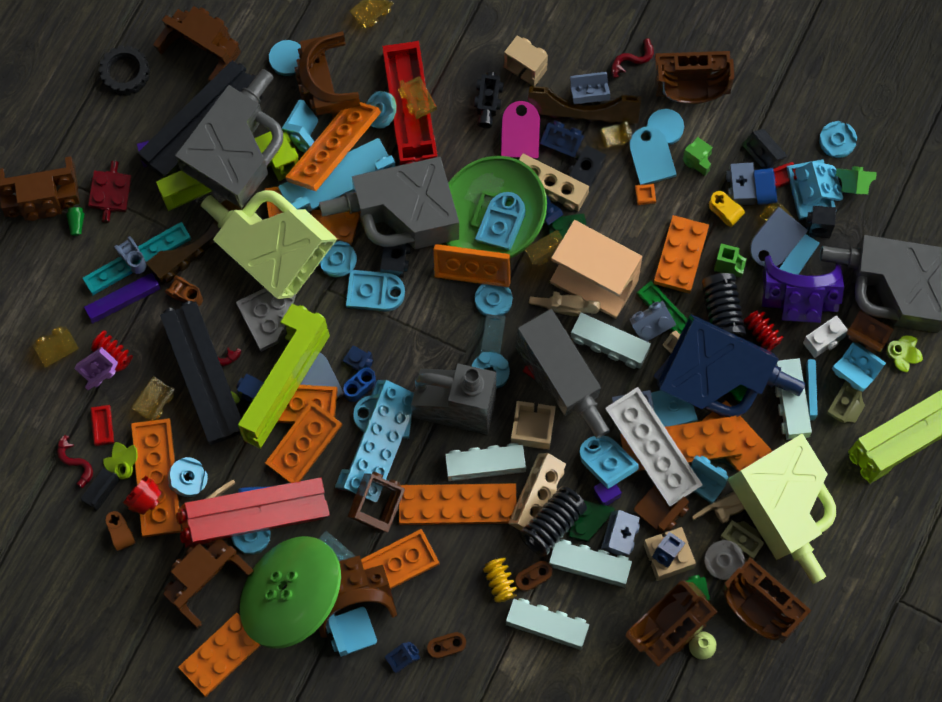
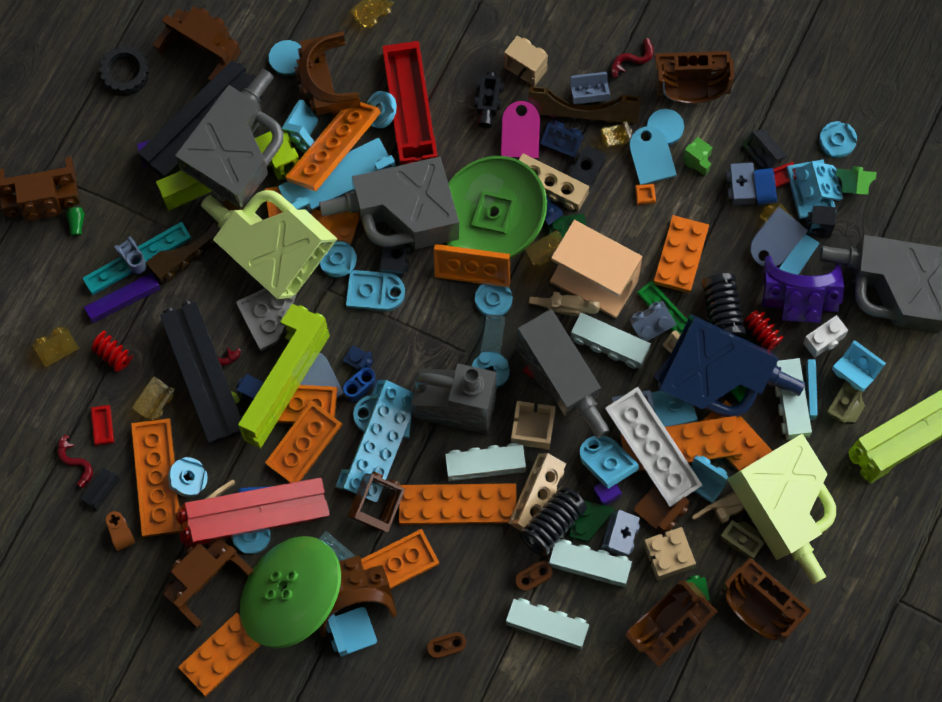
(97, 367): medium lavender bracket -> none
(110, 191): dark red plate -> none
(121, 458): lime plate -> none
(143, 496): red cone -> none
(182, 290): dark orange piece -> none
(402, 656): dark blue bracket -> none
(417, 97): clear yellow bracket -> none
(499, 580): yellow piece -> none
(501, 222): medium azure tile -> none
(668, 549): dark blue bracket -> none
(703, 645): yellowish green brick -> none
(724, 559): light grey tile -> none
(727, 210): yellow piece -> none
(730, 261): bright green brick -> none
(869, 331): reddish brown bracket -> none
(907, 353): lime plate -> none

